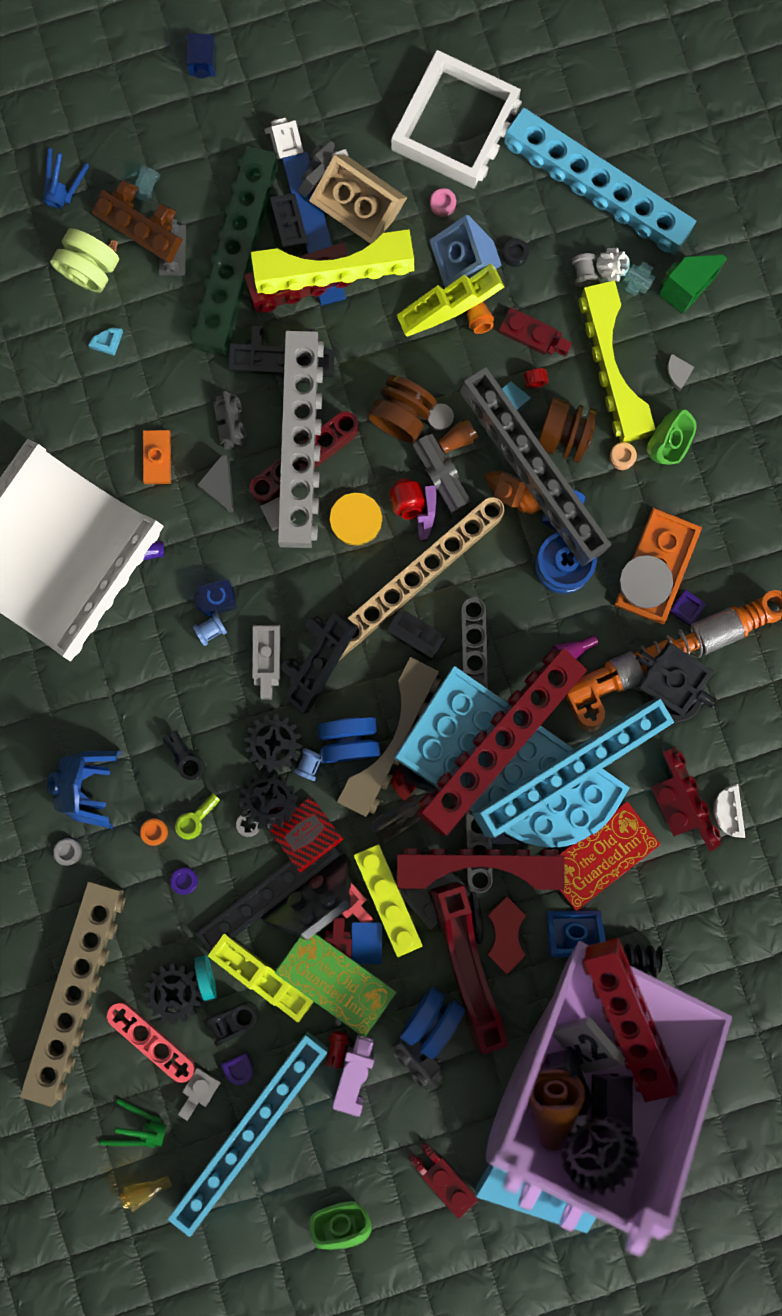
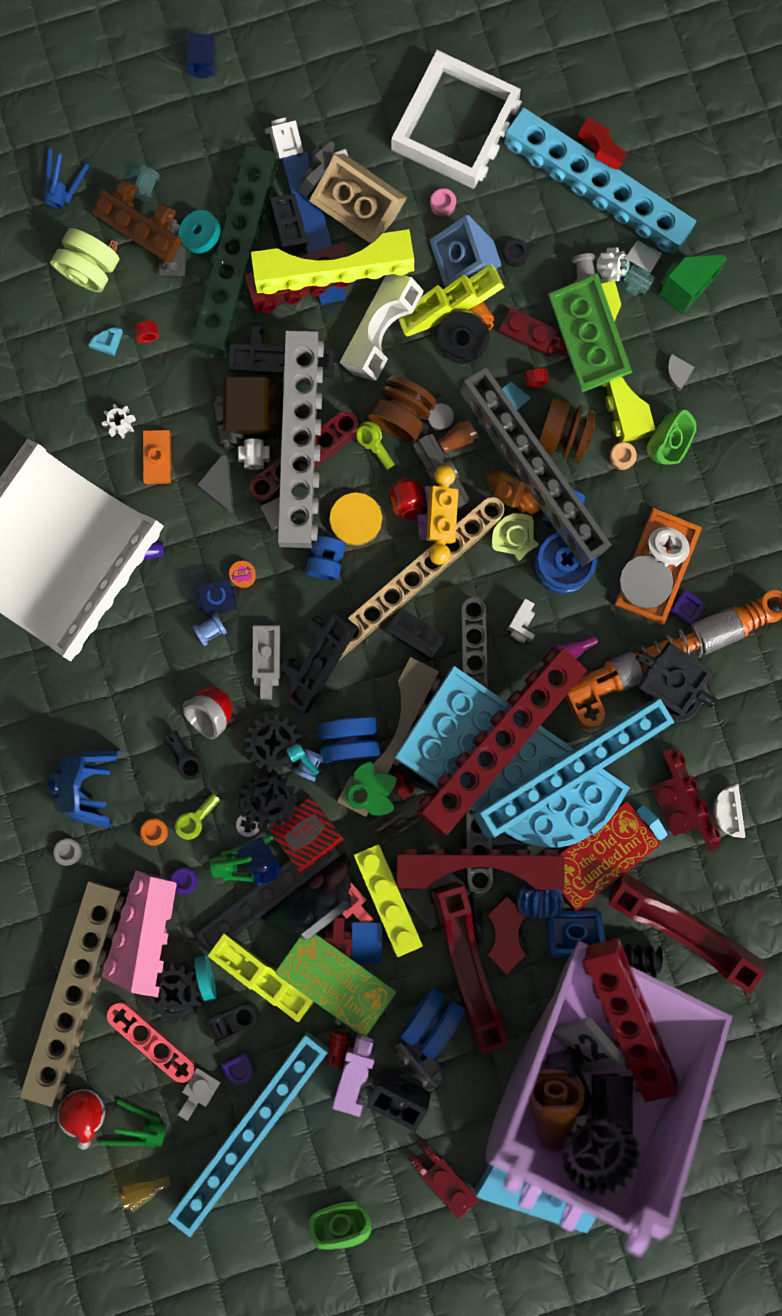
(81, 1116): none -> red piece
(111, 421): none -> white gear
(140, 935): none -> bright pink wedge
(146, 332): none -> red axle
(193, 224): none -> teal piece
(209, 711): none -> light grey piece
(226, 863): none -> green plant
(242, 574): none -> orange tile
(253, 406): none -> dark brown slope
(253, 454): none -> white gear
(263, 866): none -> clear blue brick
(296, 752): none -> teal hand
(324, 567): none -> blue wheel
(370, 437): none -> lime plate
(375, 790): none -> green plate
(394, 299): none -> white arch
(398, 1099): none -> black brick
(442, 515): none -> yellow plate
(474, 326): none -> black tile
(514, 535): none -> yellowish green animal
(523, 617): none -> white bracket
(539, 902): none -> blue gear
(590, 333): none -> bright green tile
(602, 144): none -> red tile
(643, 255): none -> white sticker
(653, 822): none -> medium azure tile
(676, 542): none -> white gear
(722, 953): none -> dark red arch

